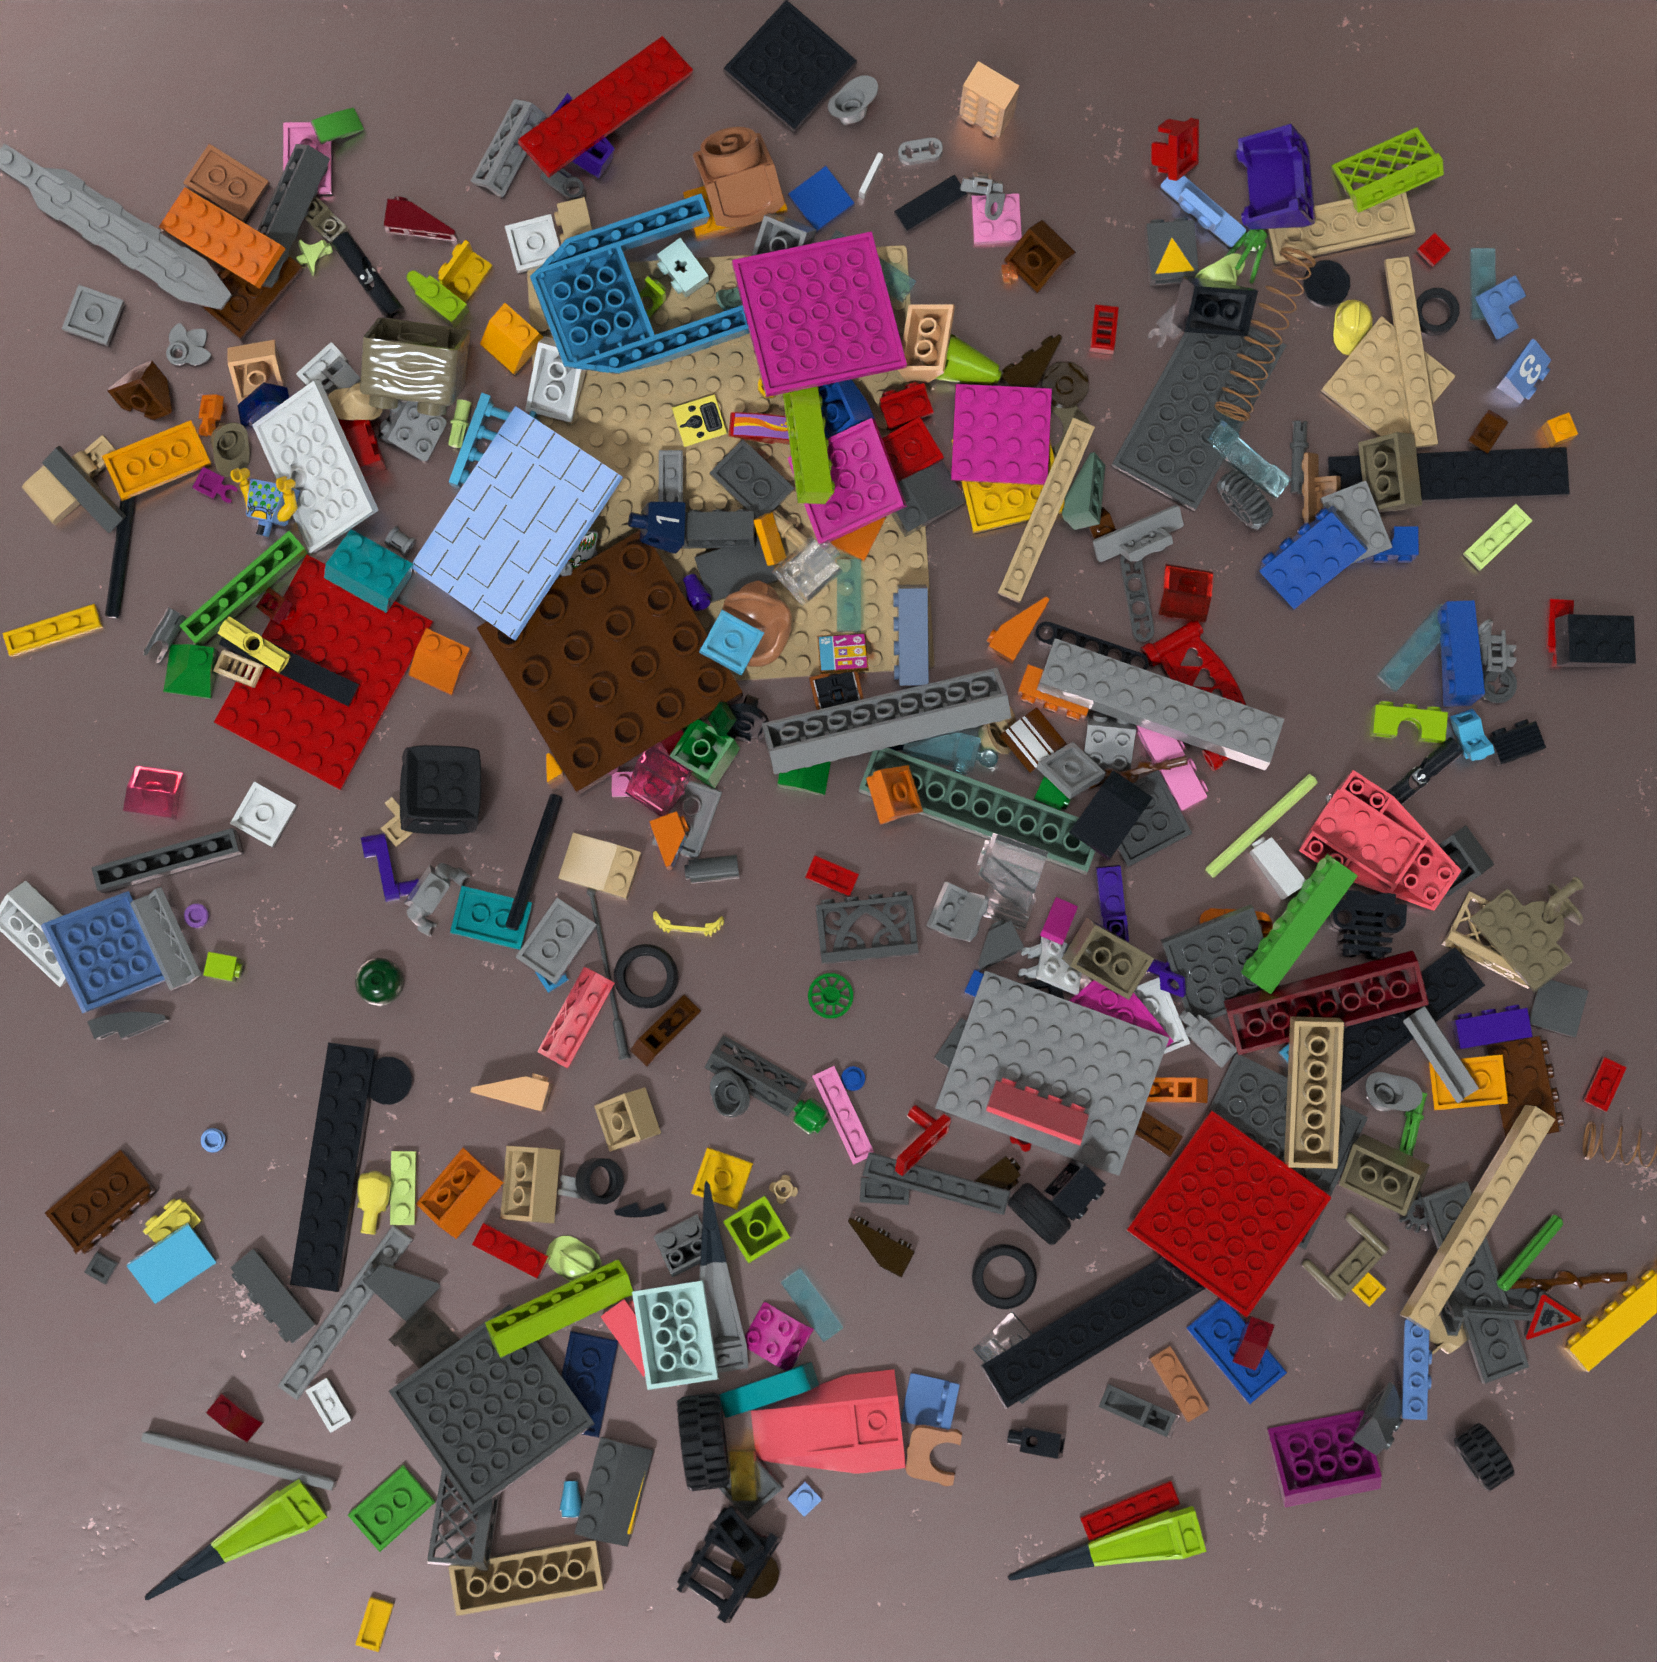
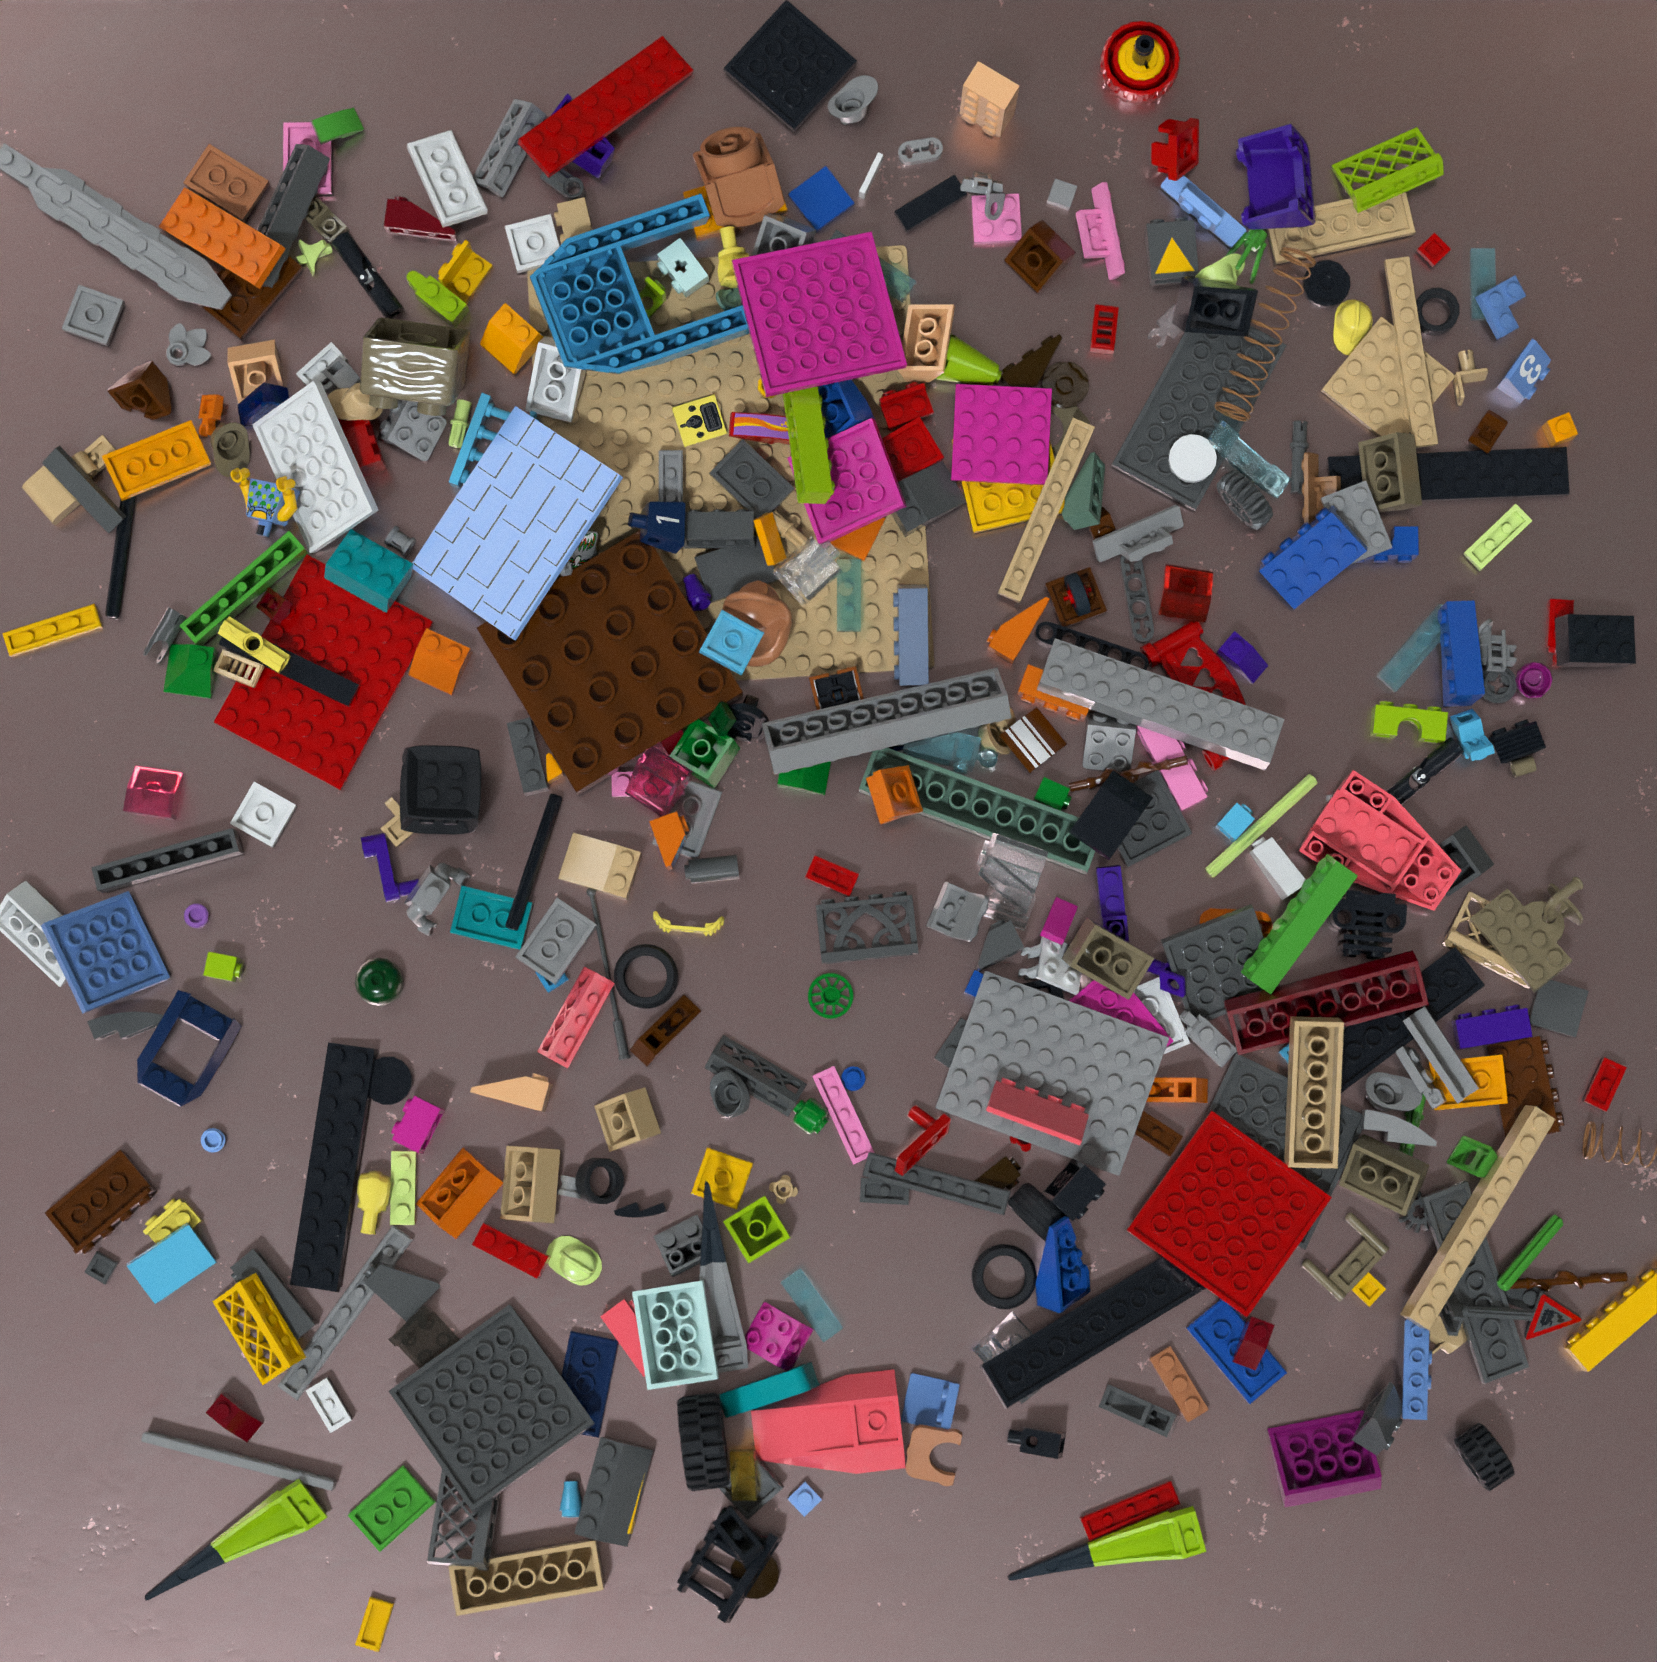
(166, 939): light grey fence -> none
(201, 1018): none -> dark blue wedge
(211, 484): magenta plate -> none
(268, 1324): none -> yellow fence
(417, 1124): none -> dark pink brick
(447, 178): none -> white tile
(527, 756): none -> dark grey brick
(559, 1308): lime brick -> none
(729, 253): none -> light yellow piece
(842, 653): piece -> none
(888, 1253): dark brown slope -> none
(1009, 273): clear orange plate -> none
(1061, 1273): none -> blue wedge
(1062, 194): none -> light grey tile
(1071, 770): light grey plate -> none
(1076, 597): none -> reddish brown plate
(1099, 232): none -> bright pink bracket
(1139, 62): none -> red wheel
(1192, 458): none -> white tile
(1235, 821): none -> medium azure brick
(1242, 657): none -> dark purple slope
(1395, 1128): none -> light grey slope
(1421, 1077): none -> light grey hinge
(1468, 374): none -> tan bracket
(1482, 1161): none -> bright green piece
(1523, 766): none -> dark tan hinge
(1533, 680): none -> magenta hair

